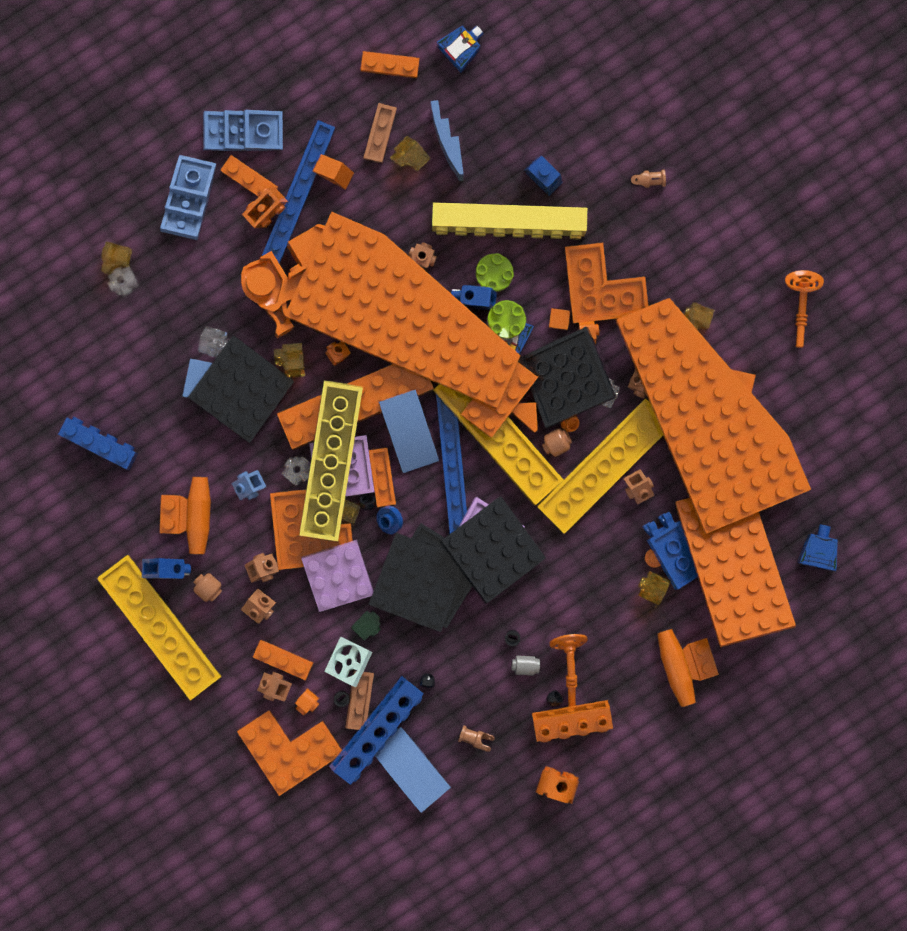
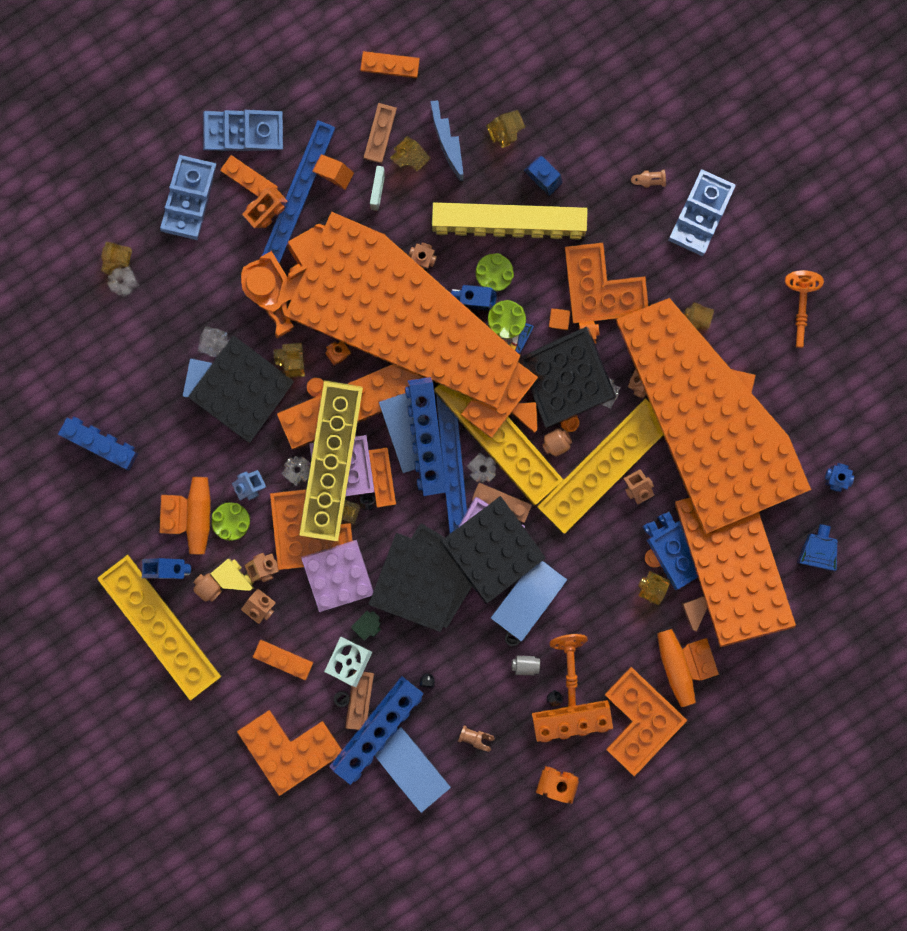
(230, 521): none -> lime dish
(230, 576): none -> light yellow slope
(274, 686): nougat brick -> none
(307, 702): orange plate -> none
(315, 387): none -> orange plate
(377, 188): none -> light aqua piece
(389, 519): blue plate -> none
(436, 483): none -> blue brick
(460, 46): torso -> none
(480, 461): none -> clear brick
(505, 128): none -> clear yellow brick
(517, 506): none -> nougat plate
(528, 600): none -> medium blue slope
(651, 725): none -> orange plate
(695, 611): none -> nougat slope
(702, 212): none -> medium blue slope
(832, 477): none -> blue brick

